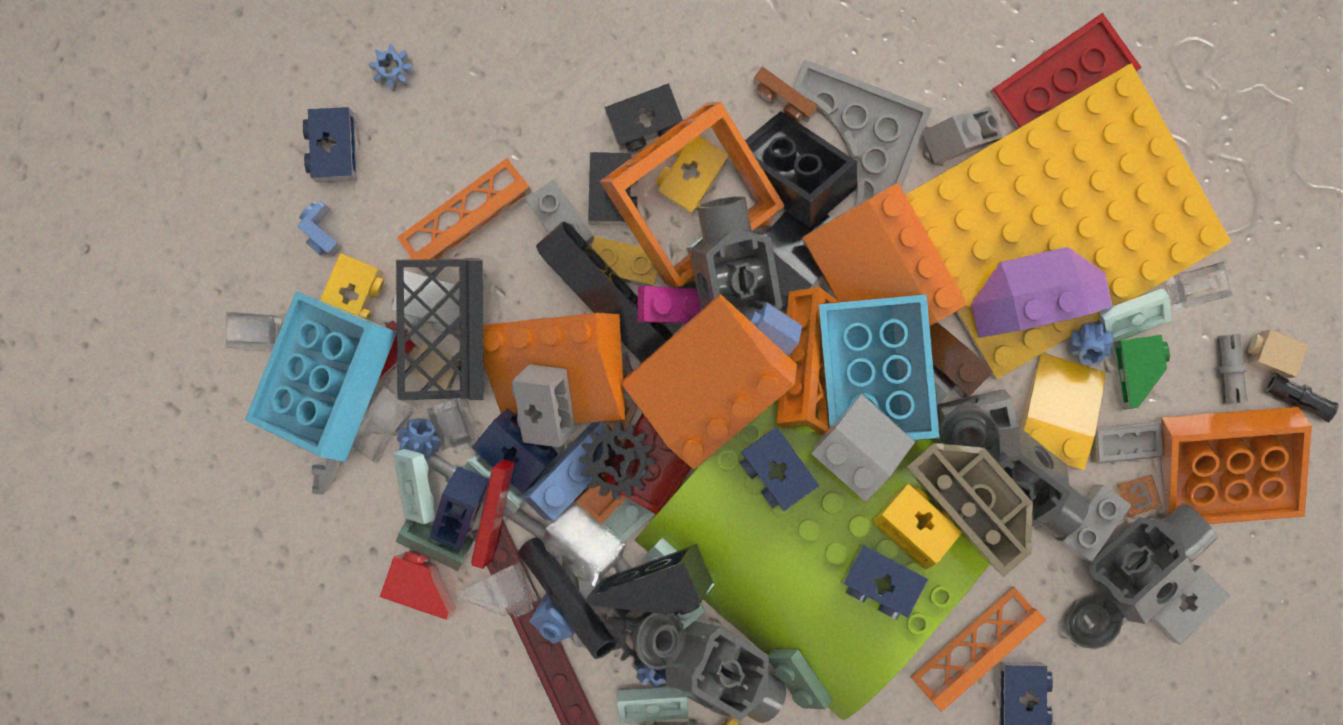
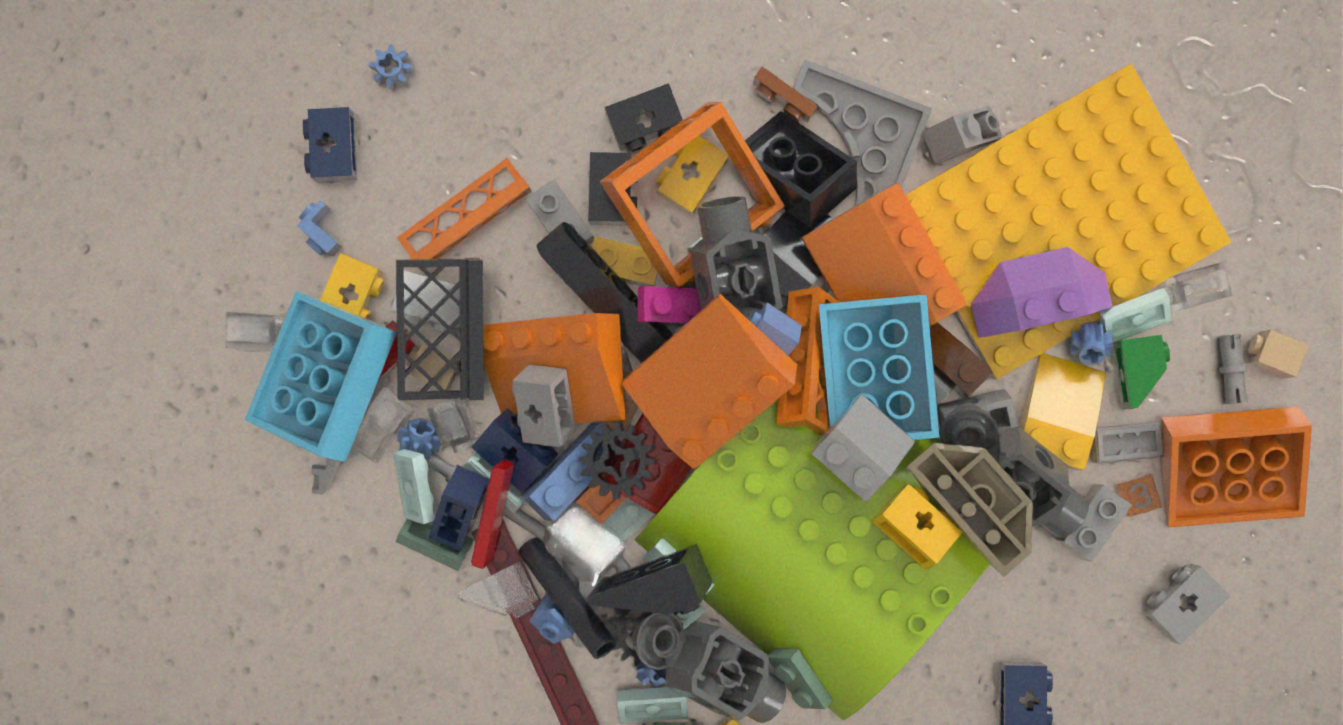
(417, 585): red slope -> none
(775, 448): dark blue brick -> none
(902, 593): dark blue brick -> none
(986, 658): orange fence -> none
(1064, 71): red tile -> none
(1139, 575): dark grey brick -> none
(1302, 397): black pin -> none

